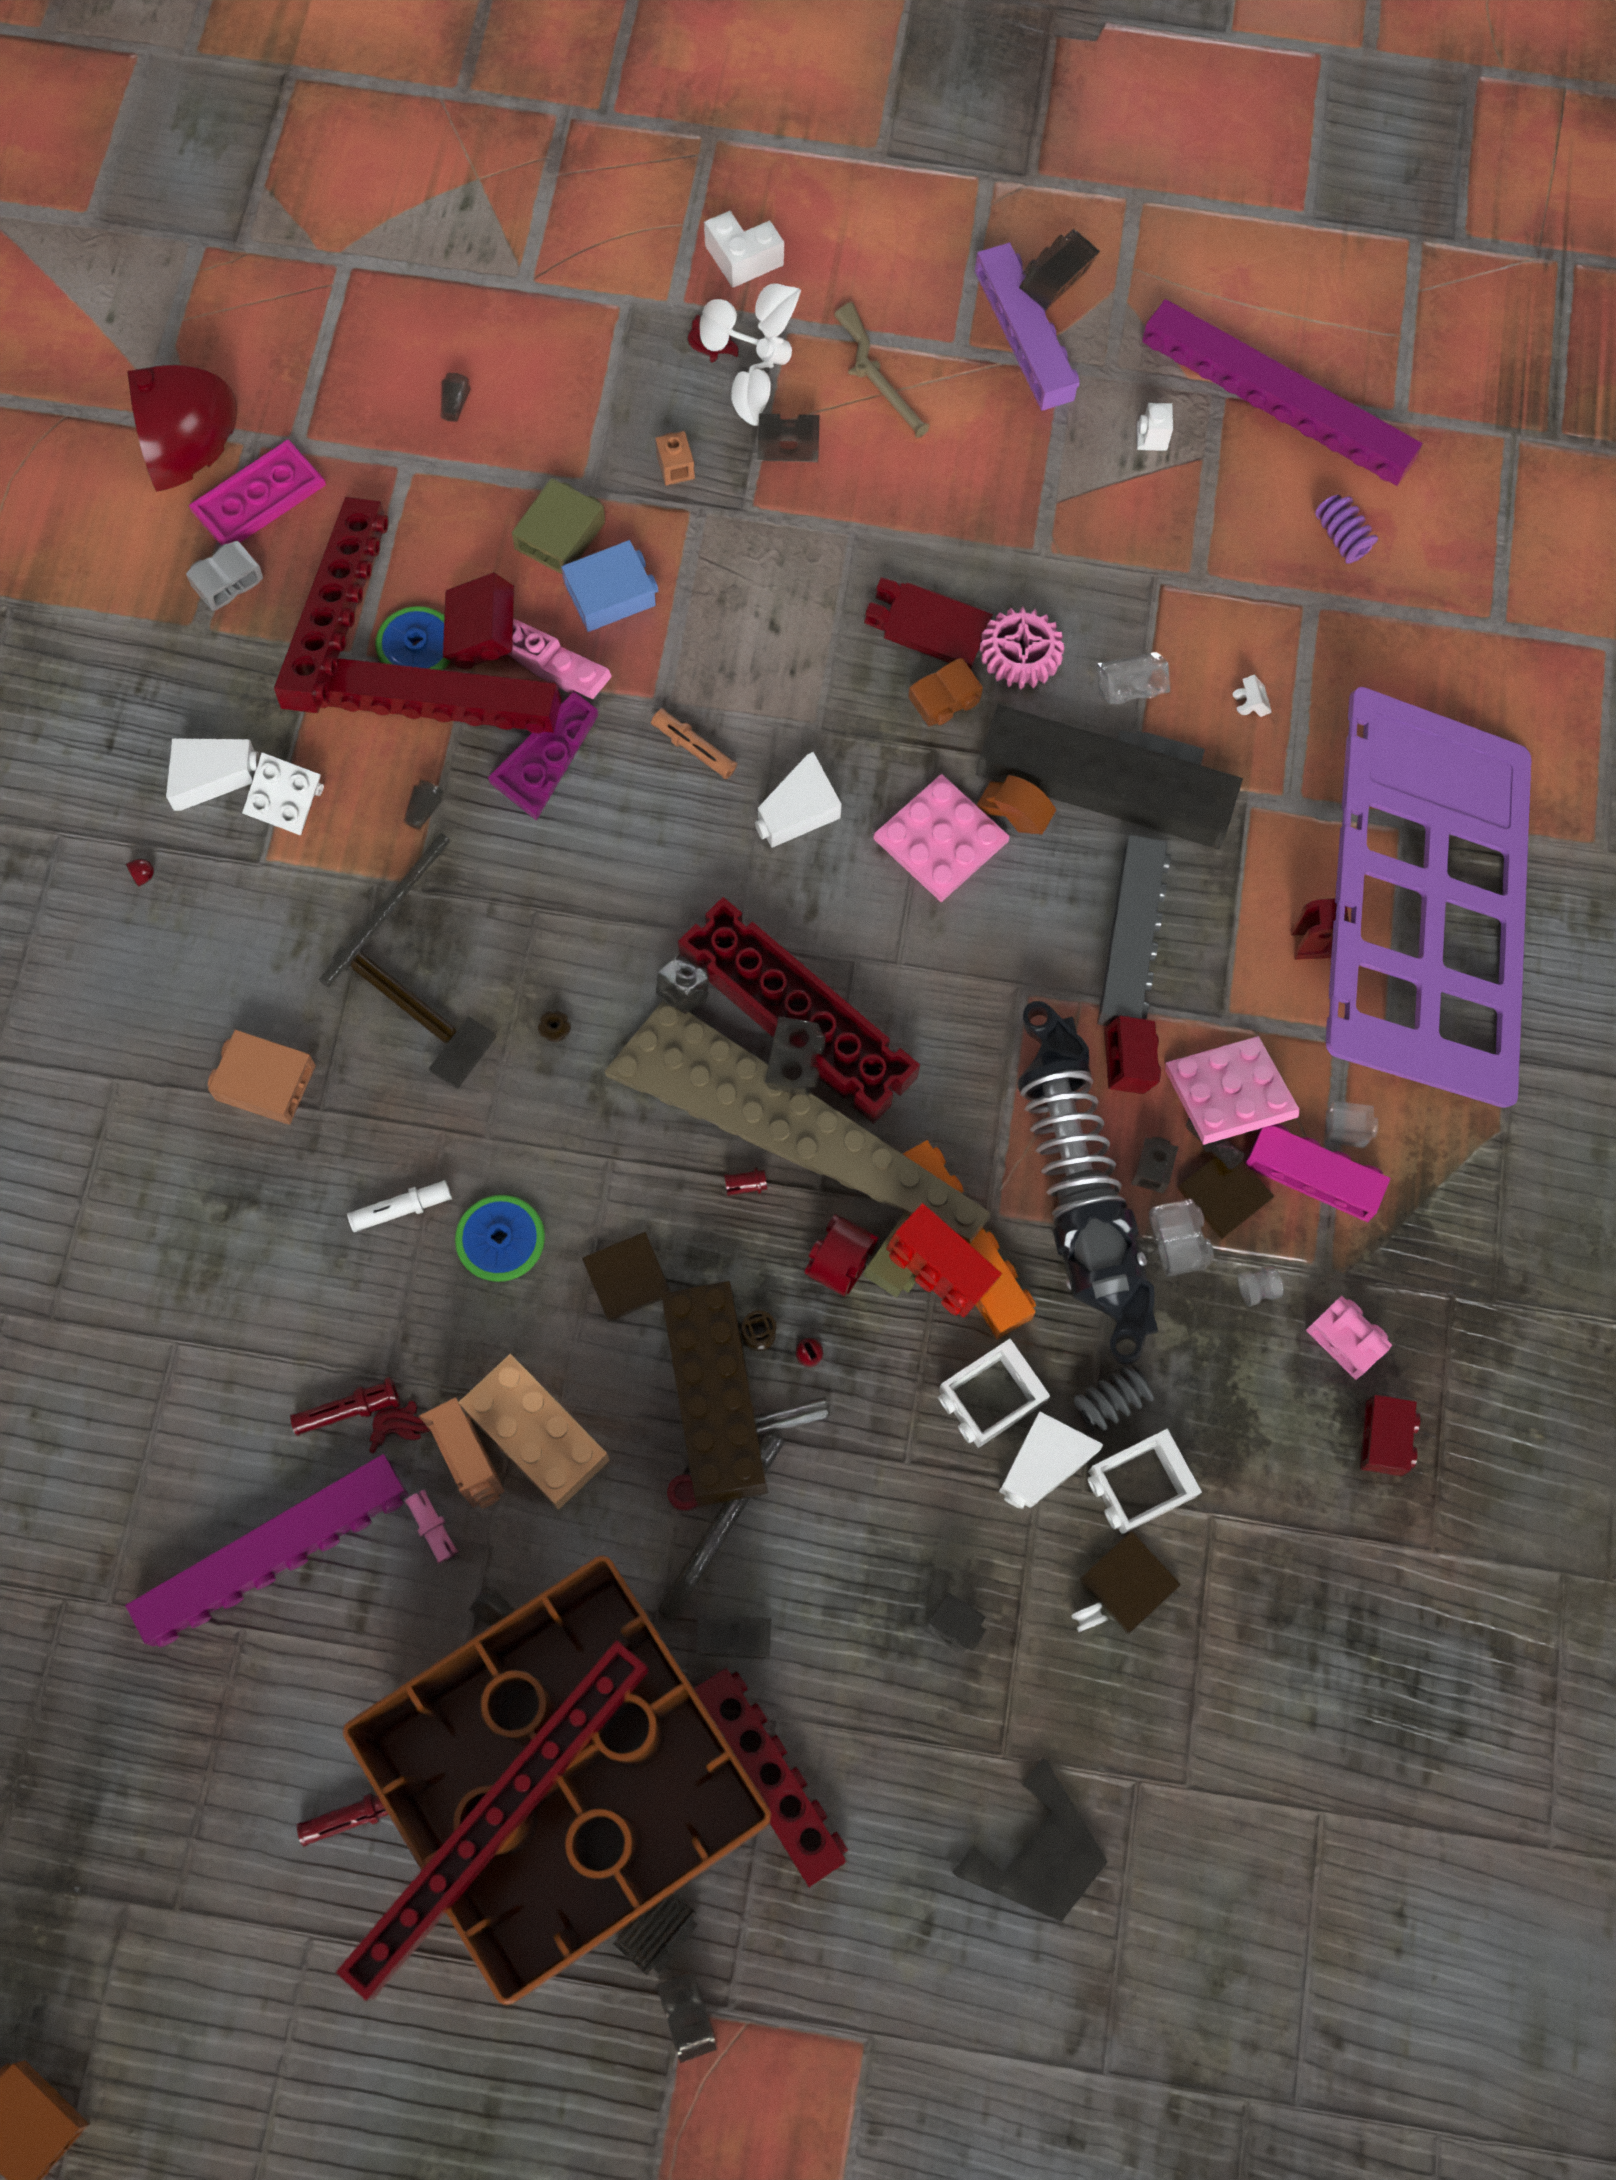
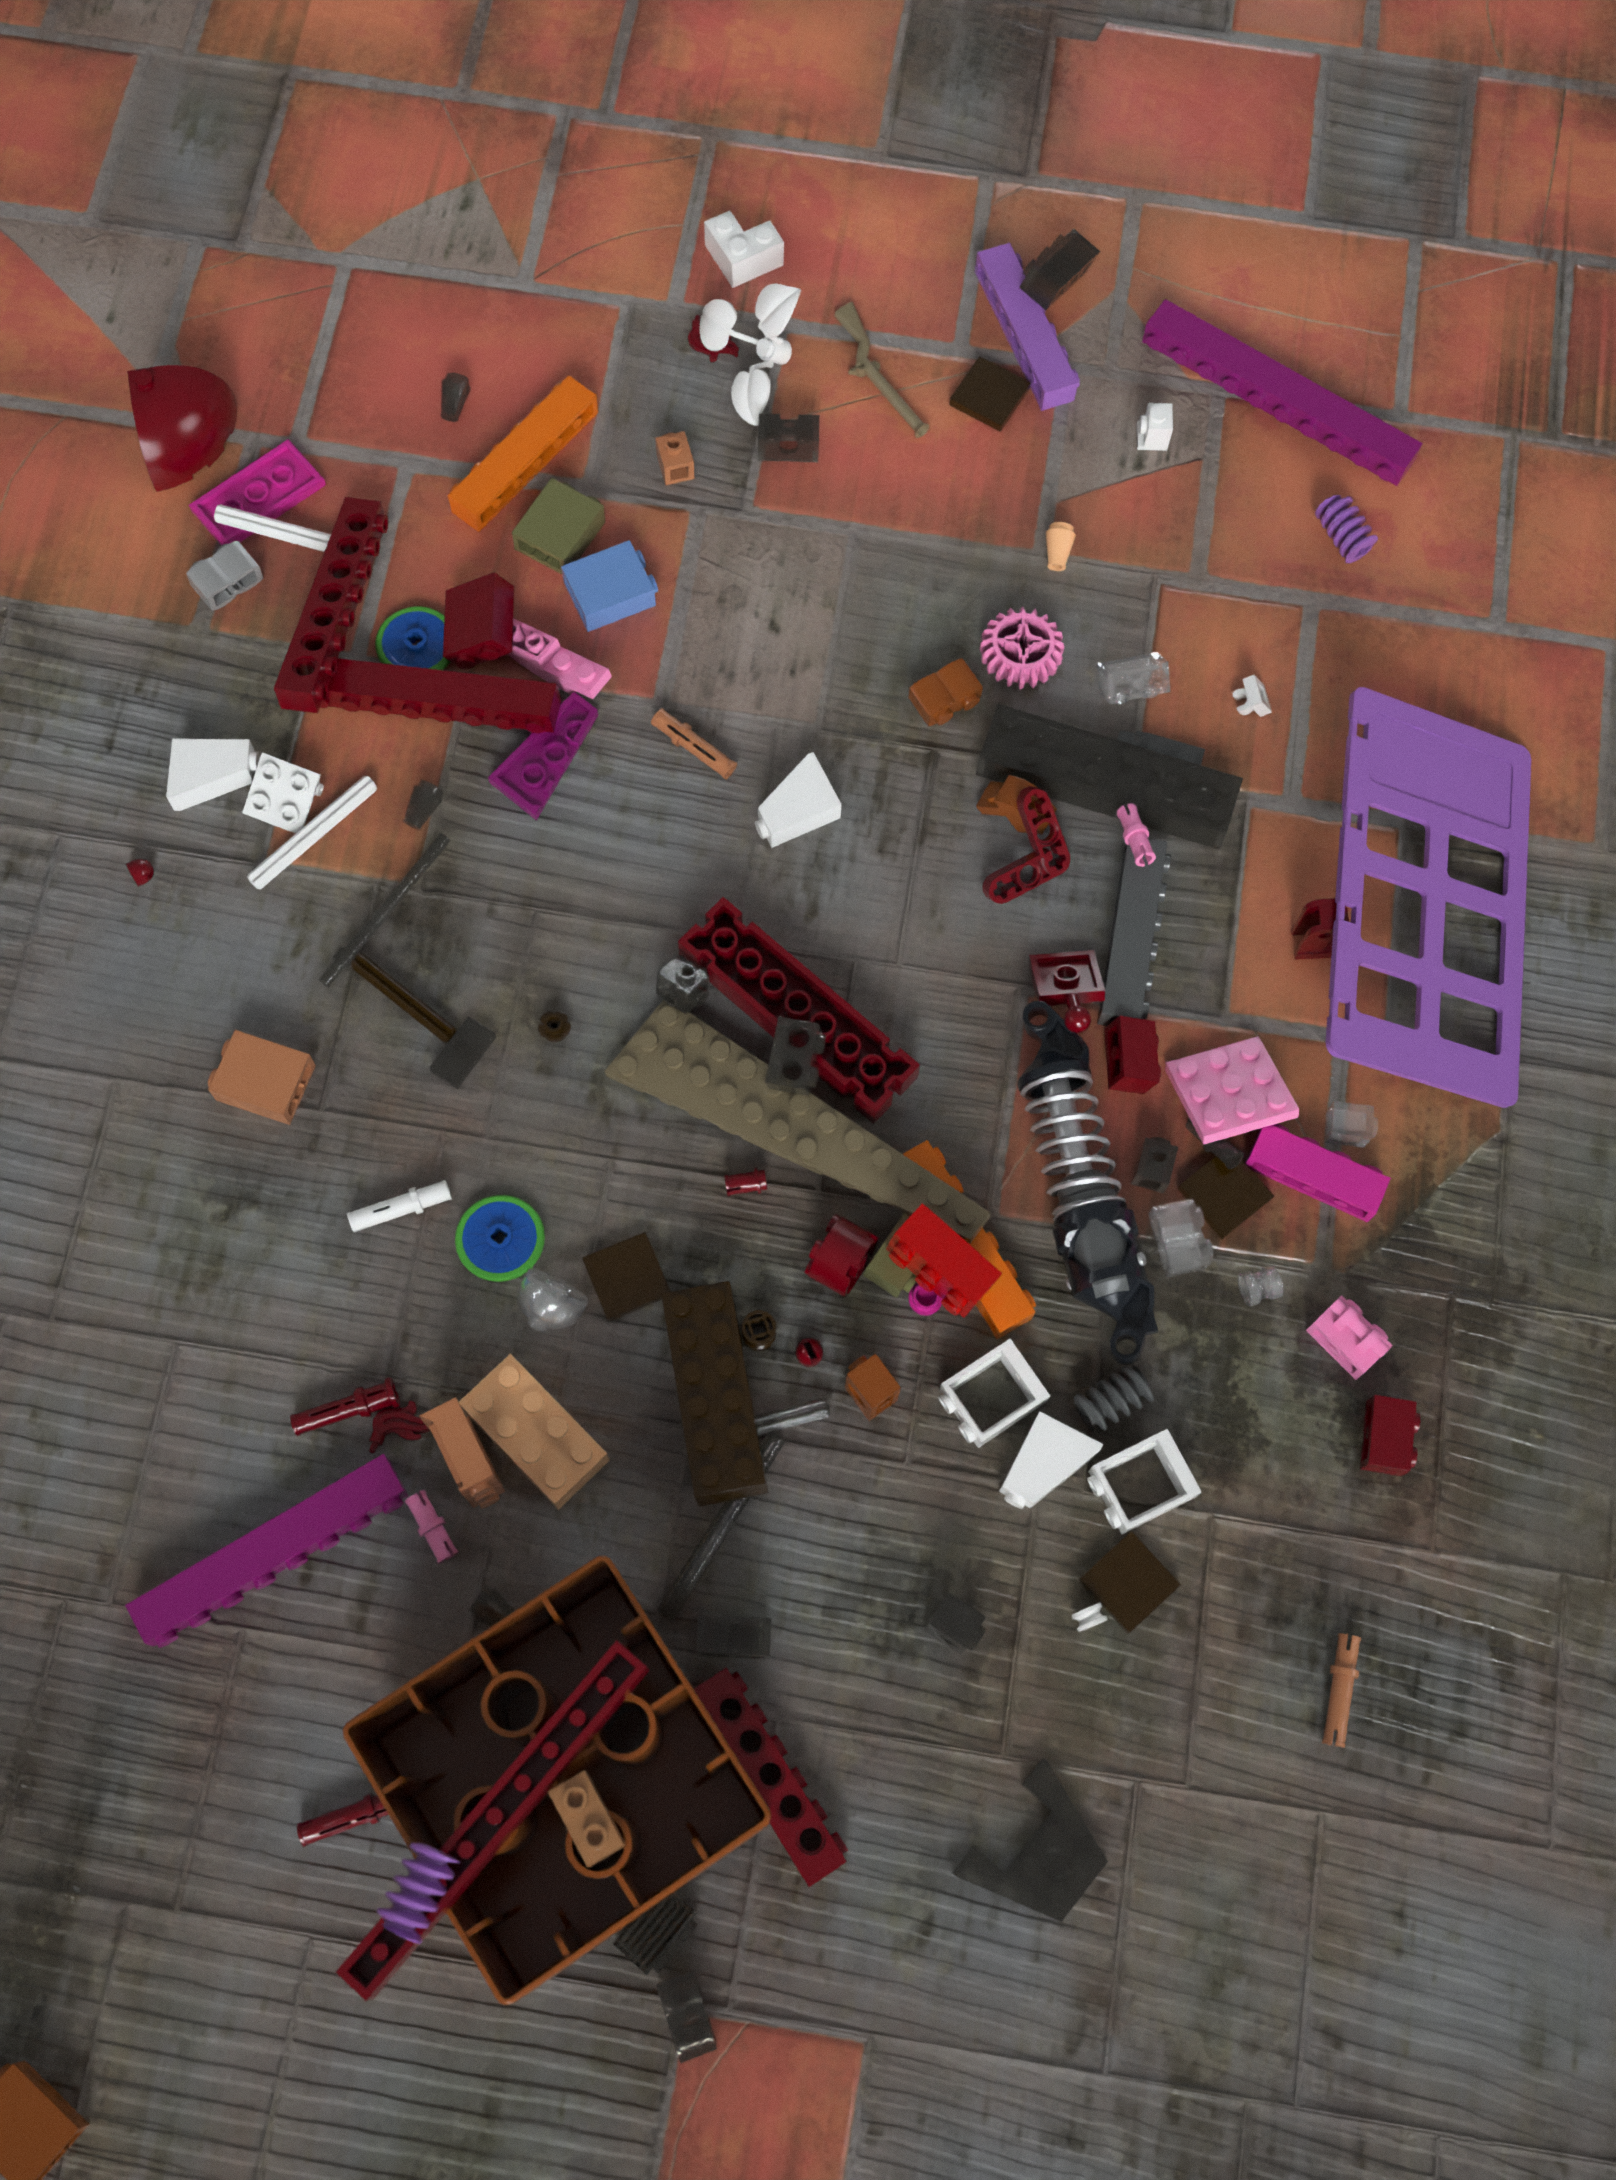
(271, 527): none -> white axle
(312, 832): none -> white axle
(417, 1891): none -> medium lavender piece
(523, 453): none -> orange brick
(550, 1302): none -> clear cylinder
(587, 1818): none -> medium nougat brick
(681, 1493): dark red tile -> none
(871, 1386): none -> dark orange brick
(924, 1302): none -> dark pink plate
(928, 621): dark red tile -> none
(941, 837): bright pink plate -> none
(990, 393): none -> dark brown tile
(1039, 858): none -> dark red beam
(1059, 544): none -> light nougat cone
(1082, 987): none -> dark red plate
(1136, 835): none -> bright pink pin
(1341, 1690): none -> nougat pin

